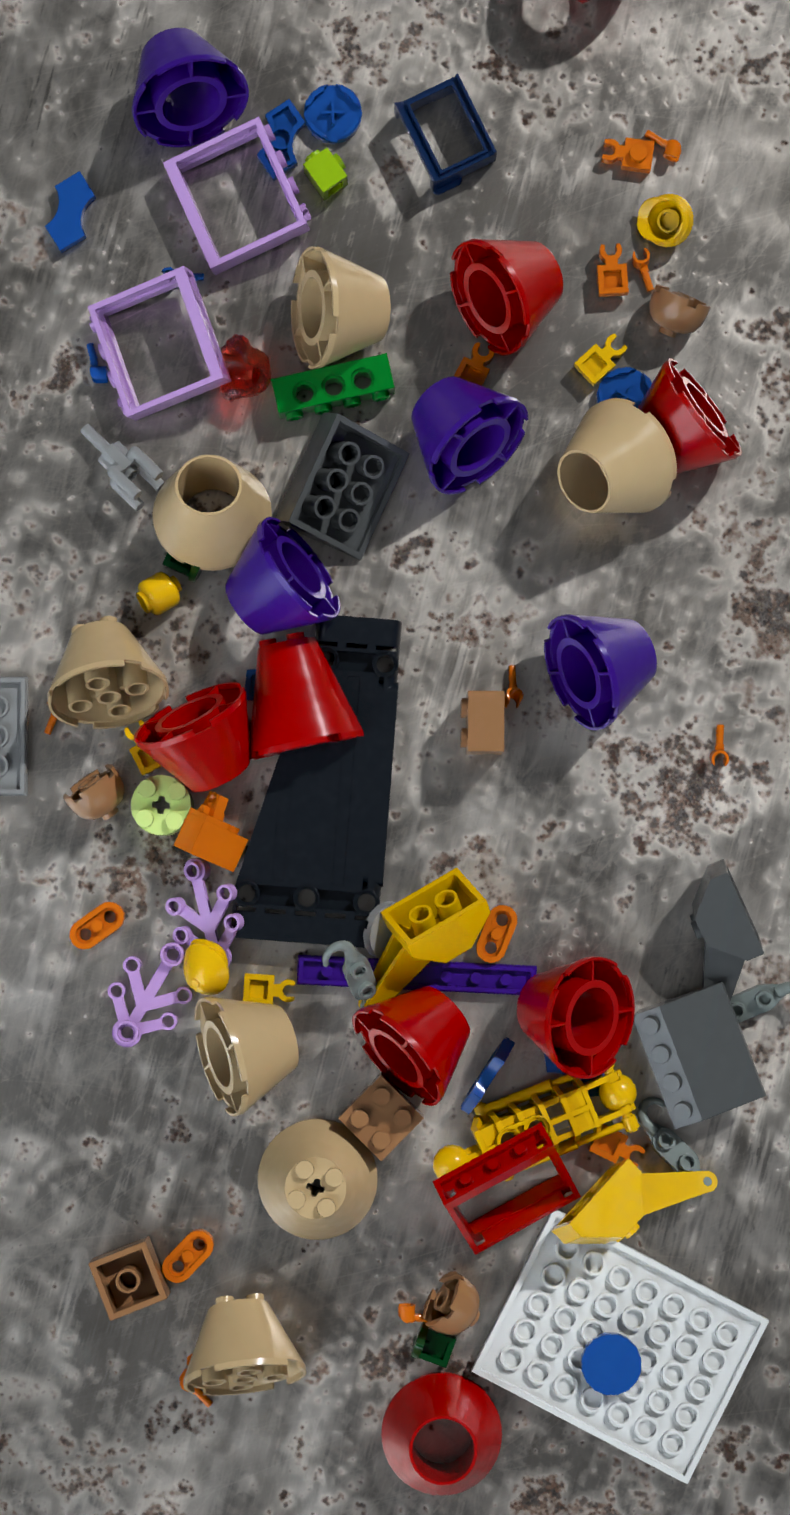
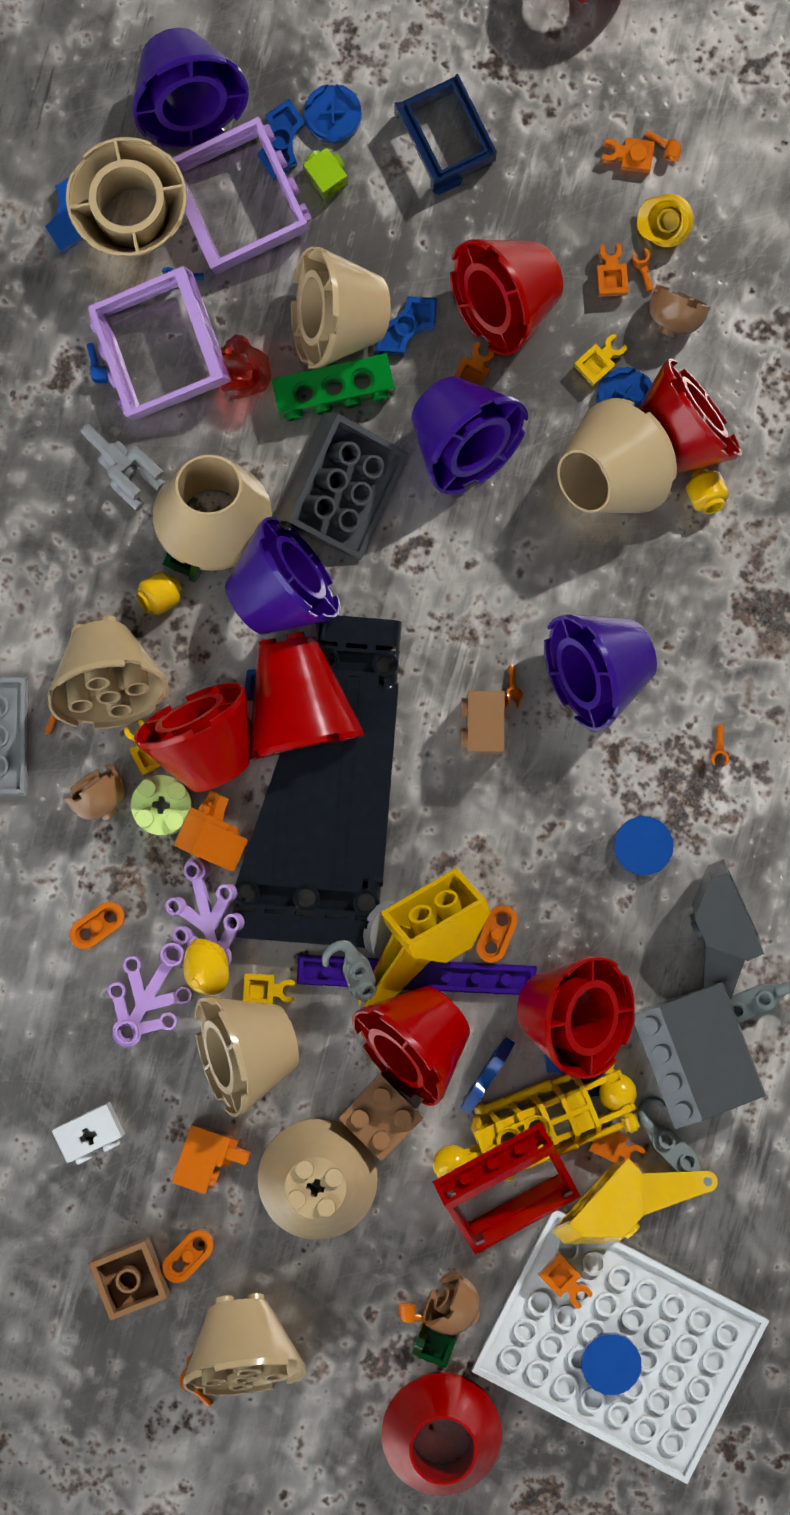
(71, 1138): none -> white brick
(121, 166): none -> tan cone
(202, 1153): none -> orange hinge
(416, 317): none -> blue tile
(562, 1277): none -> orange plate
(643, 845): none -> blue tile
(707, 491): none -> yellow head

